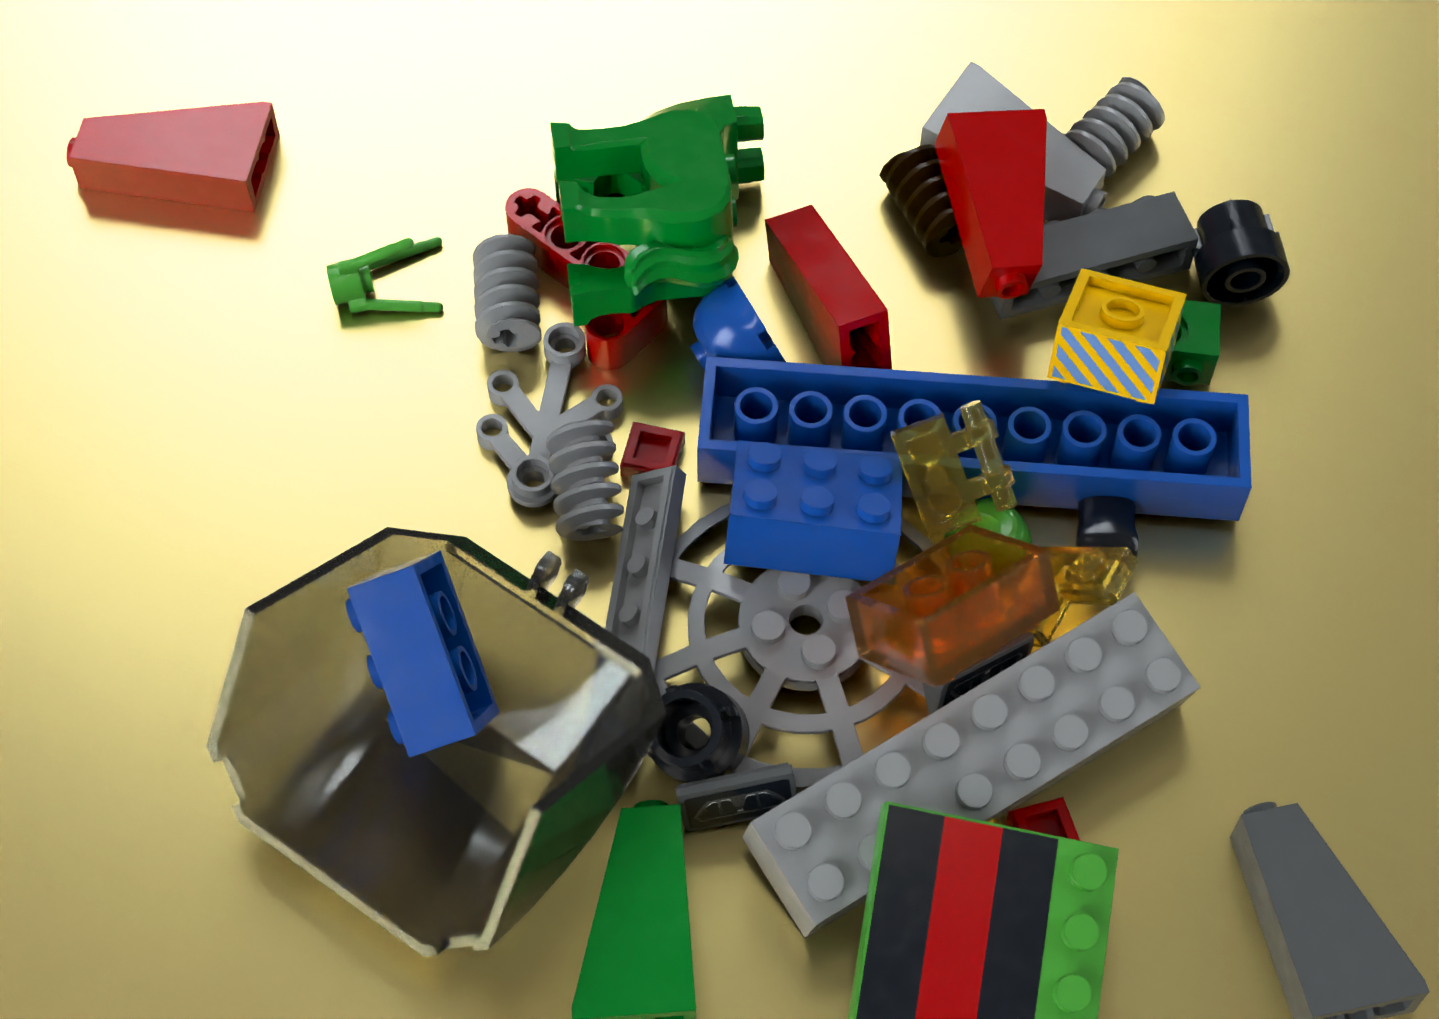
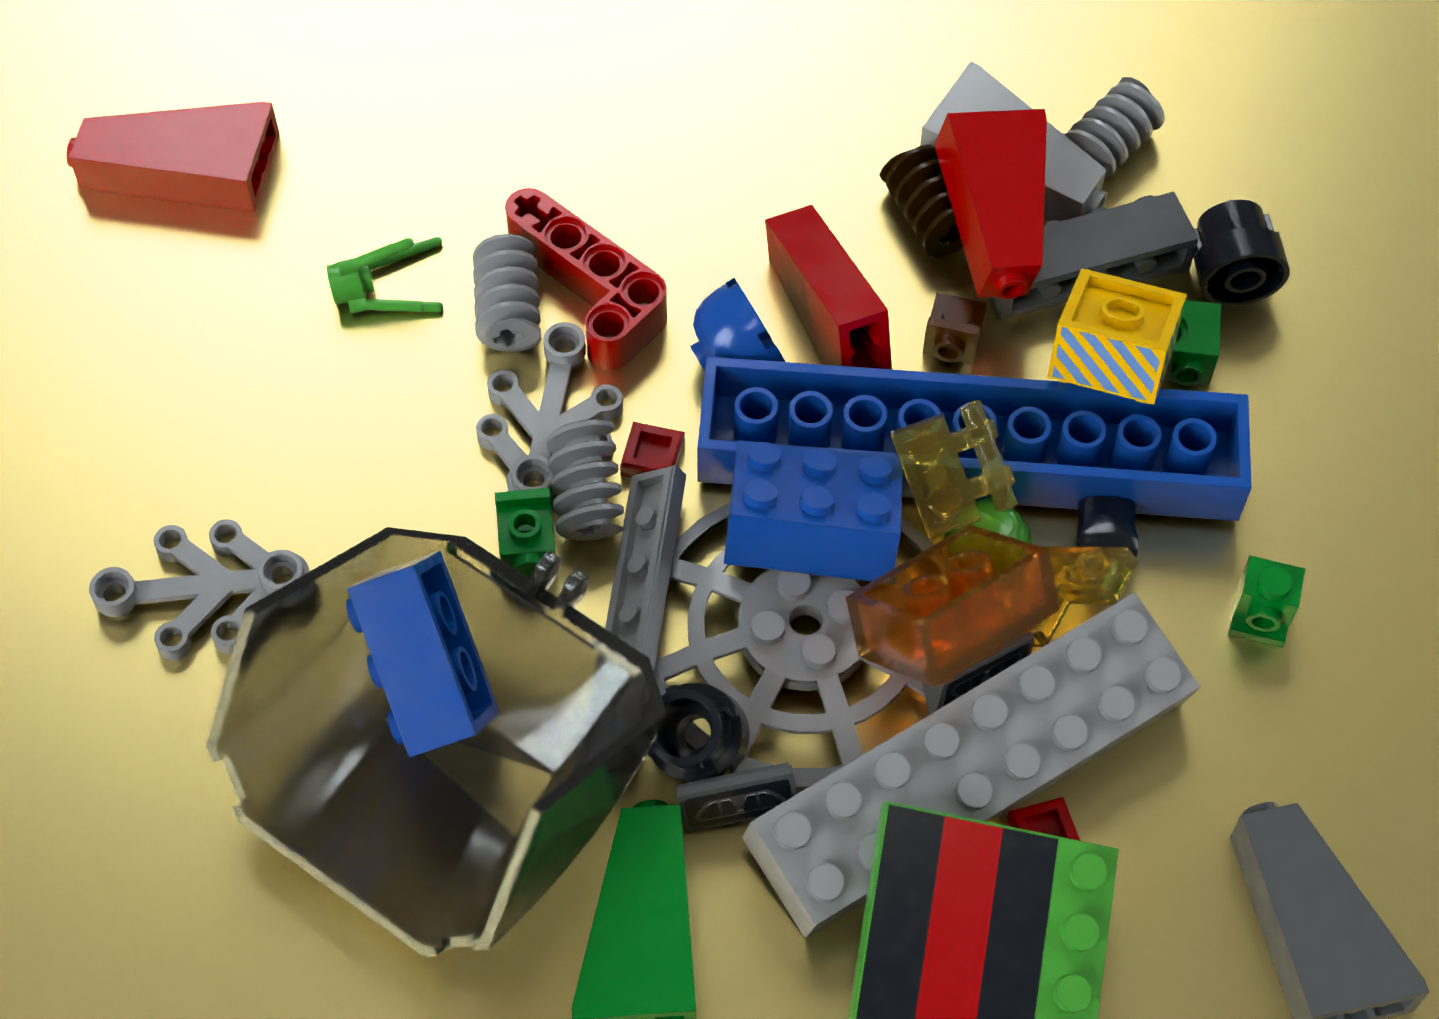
(208, 588): none -> light grey plant
(524, 527): none -> green brick
(678, 202): green piece -> none
(954, 328): none -> reddish brown bracket
(1266, 601): none -> green brick

